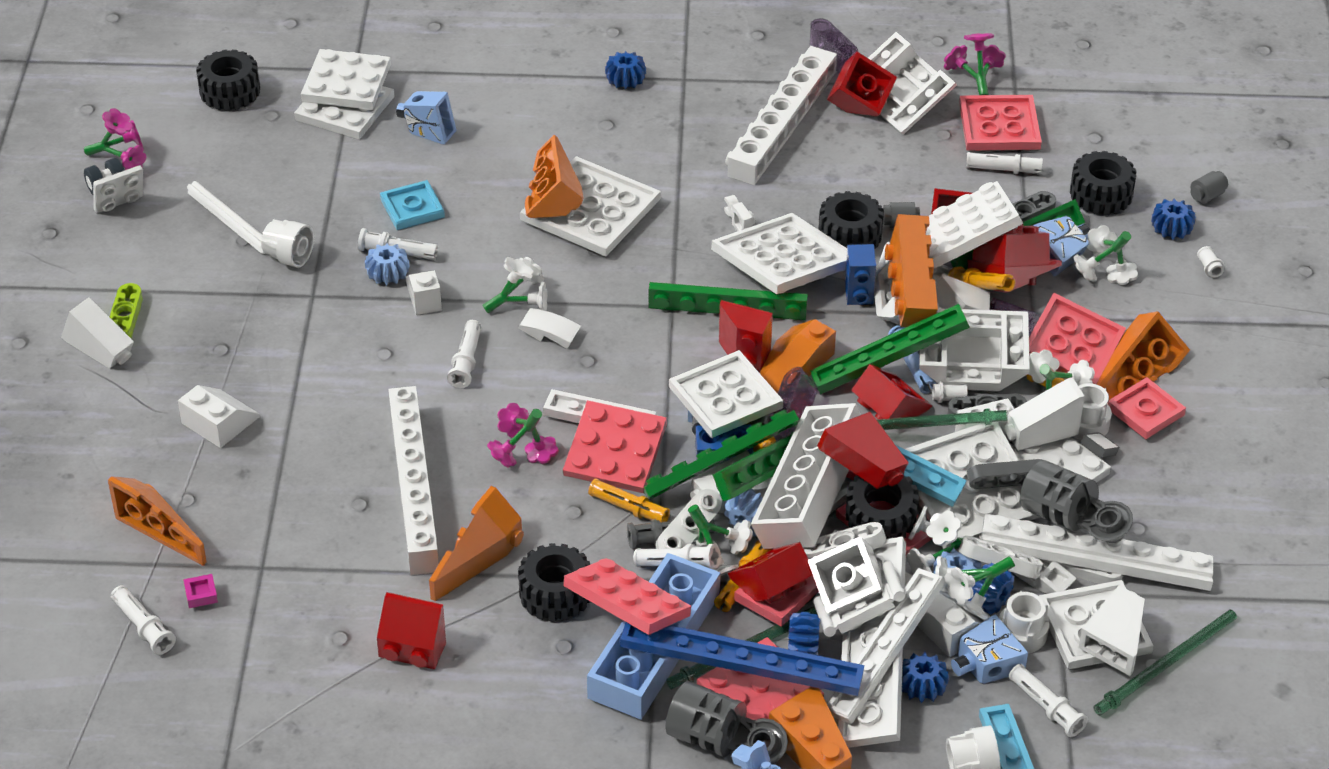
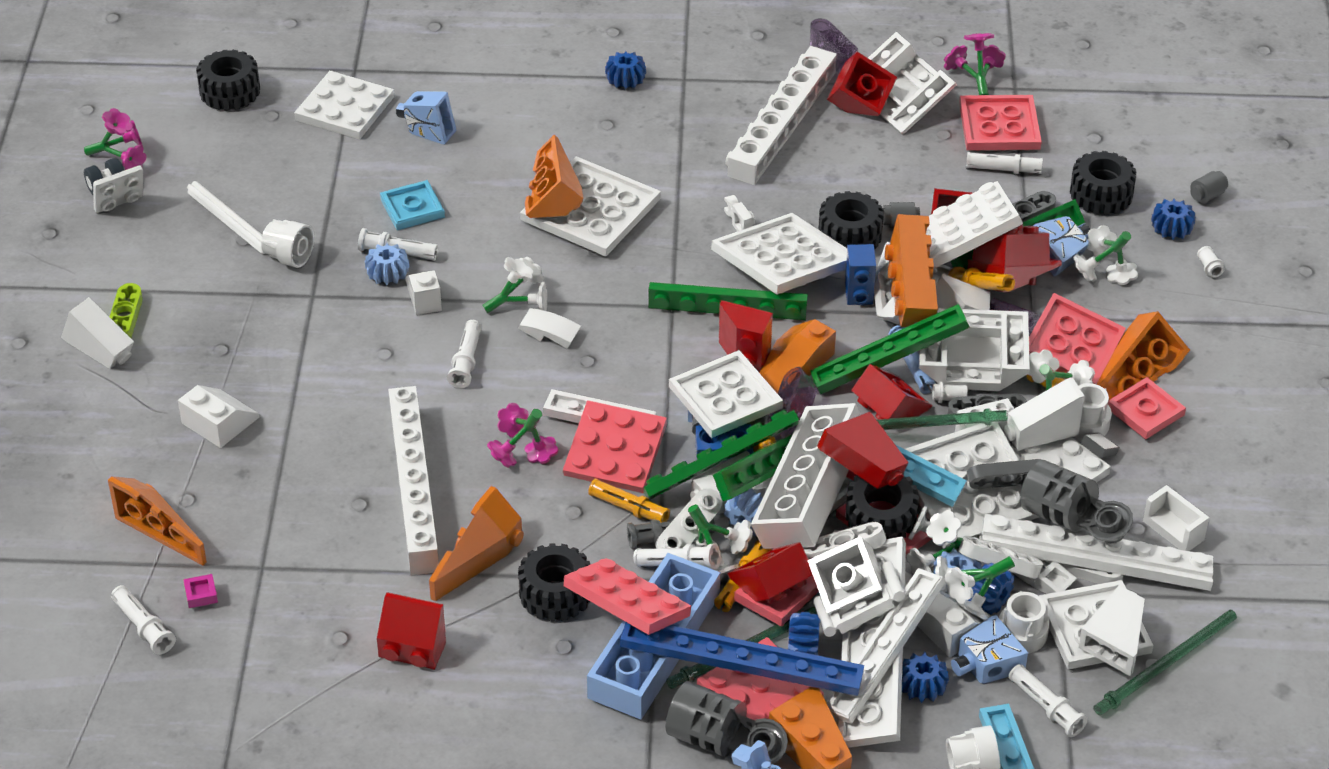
(346, 79): white plate -> none
(1175, 519): none -> white panel

